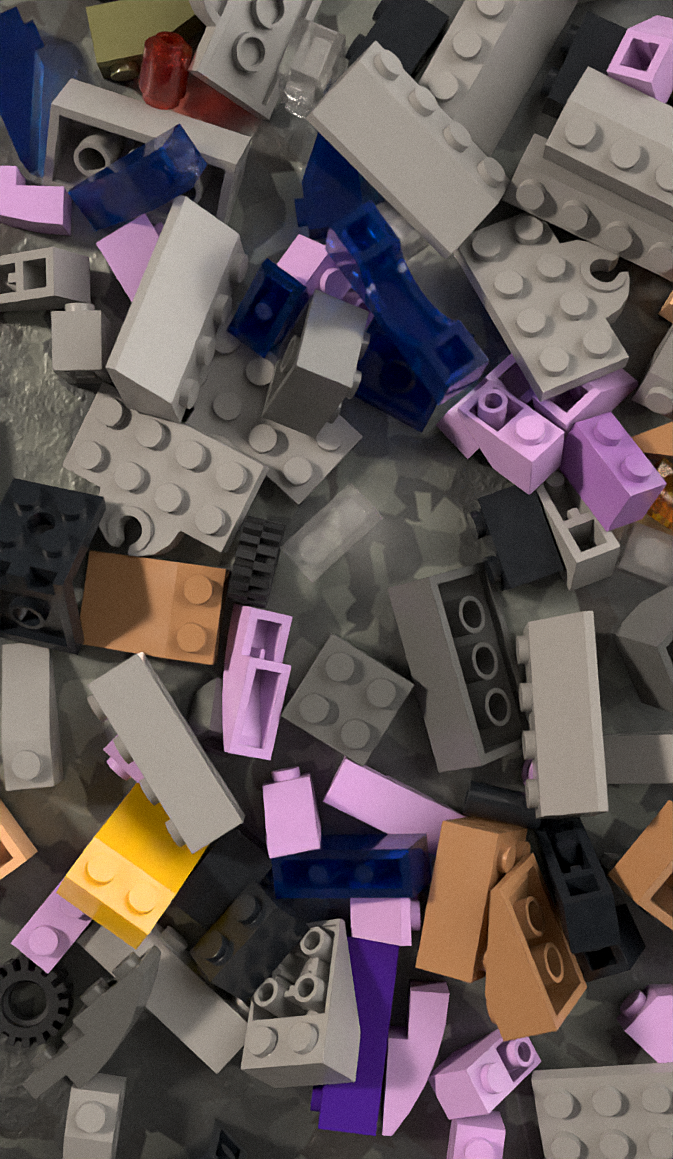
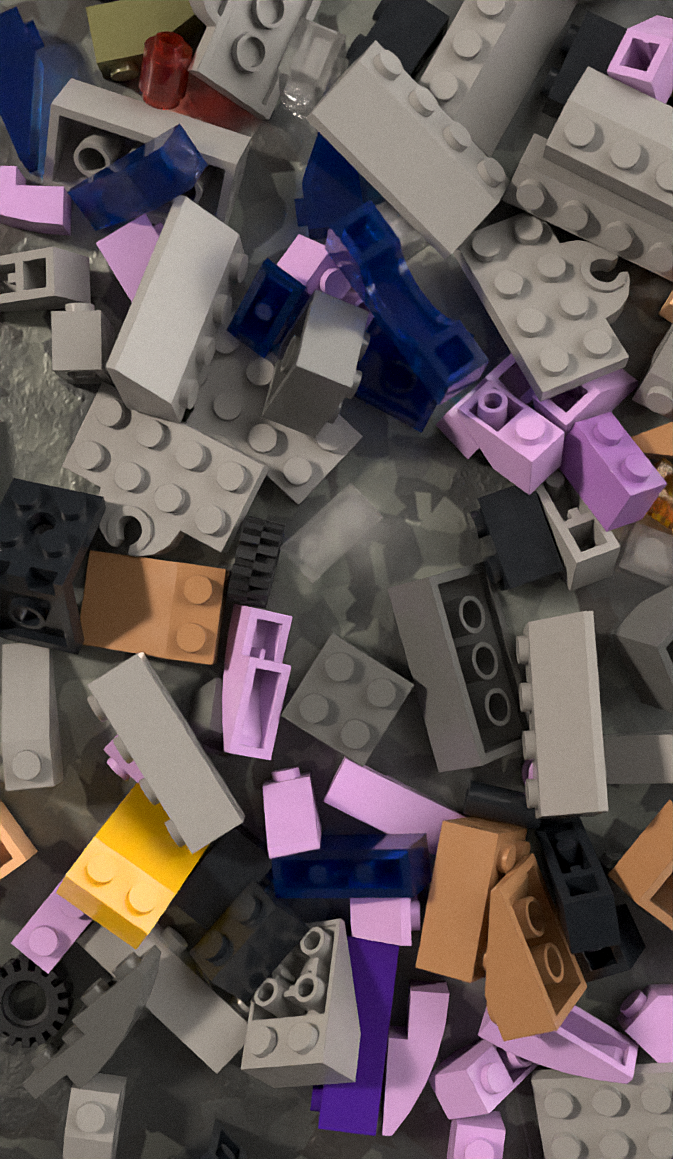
(578, 1047): none -> lavender slope

